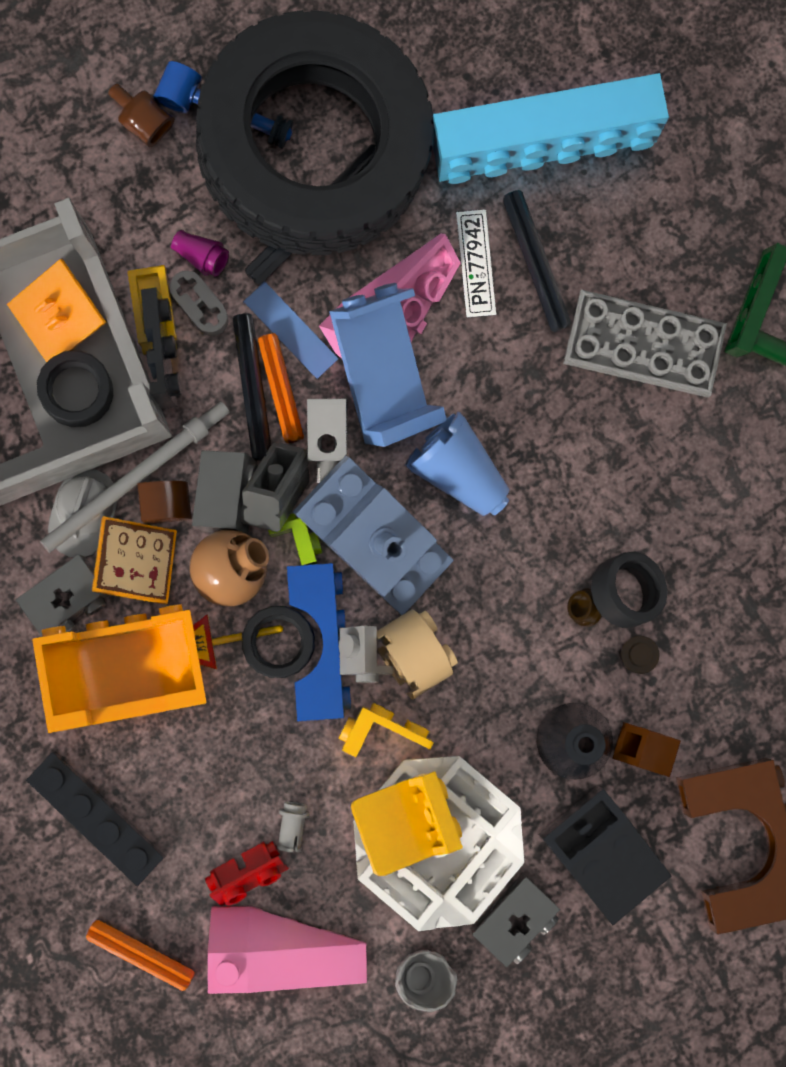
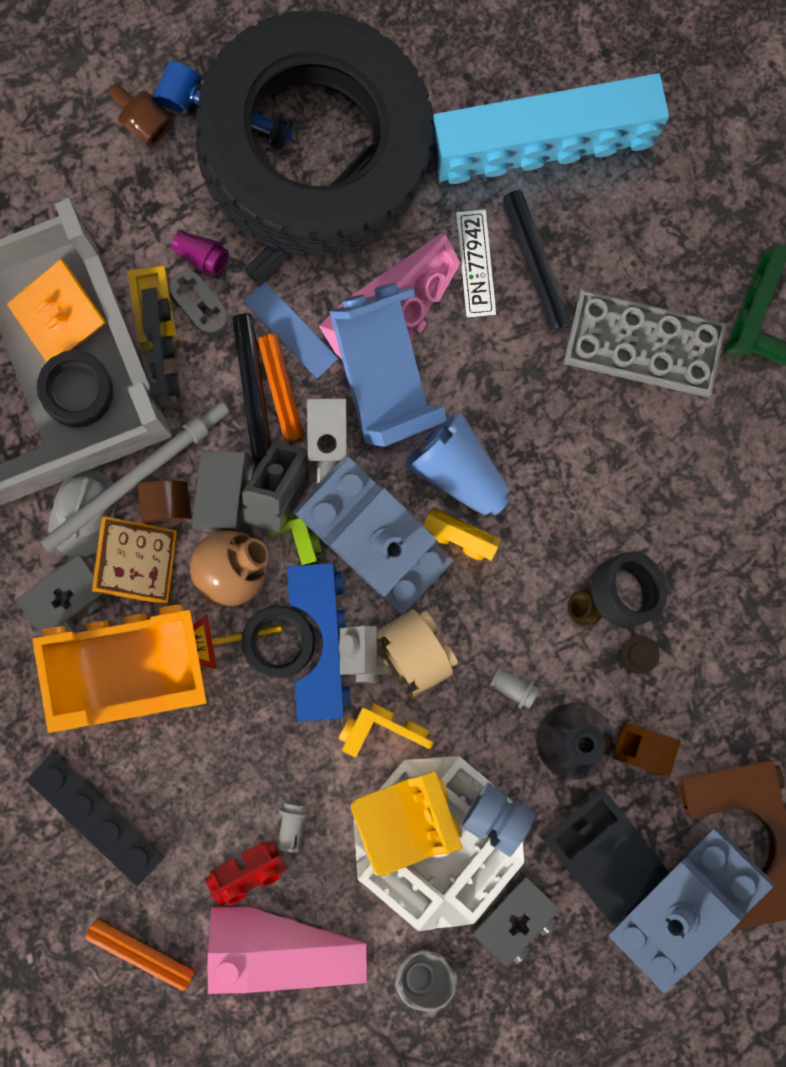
(474, 541): none -> yellow plate
(499, 820): none -> sand blue wheel
(514, 688): none -> light grey pin
(691, 910): none -> sand blue brick

